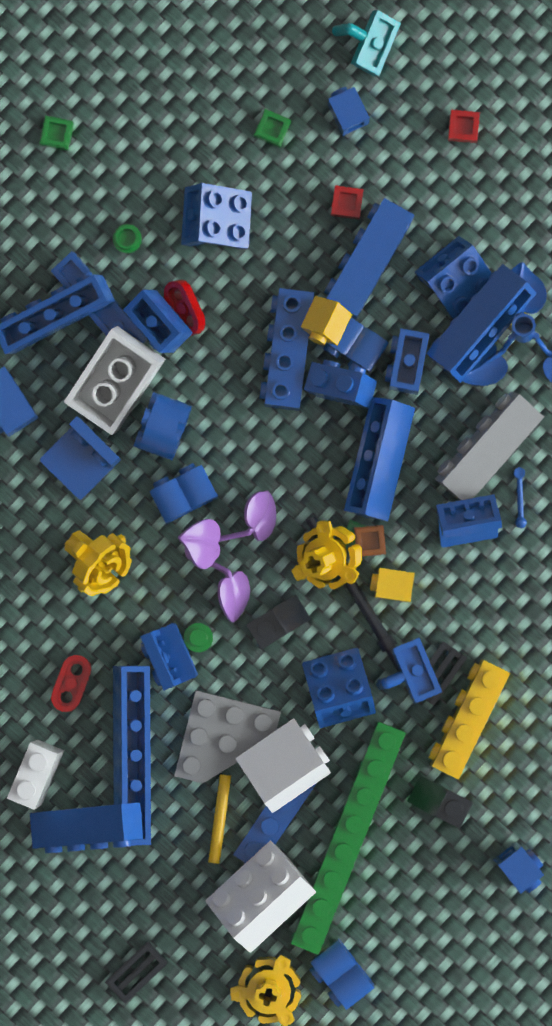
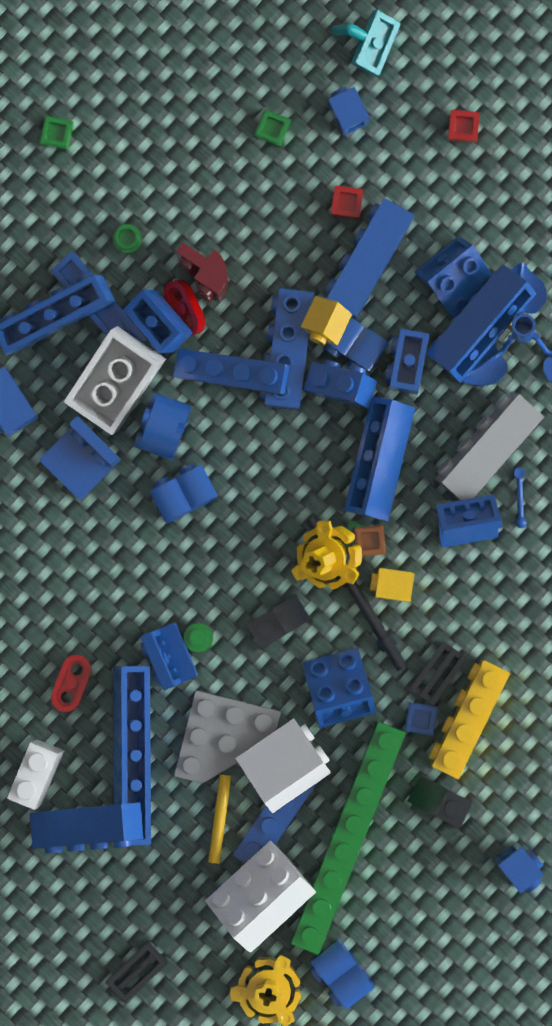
(96, 561): yellow piece -> none
(203, 549): medium lavender plant -> none
(211, 272): none -> dark red brick
(216, 216): bracket -> none
(231, 371): none -> blue plate
(414, 671): blue plate -> none
(420, 719): none -> blue tile

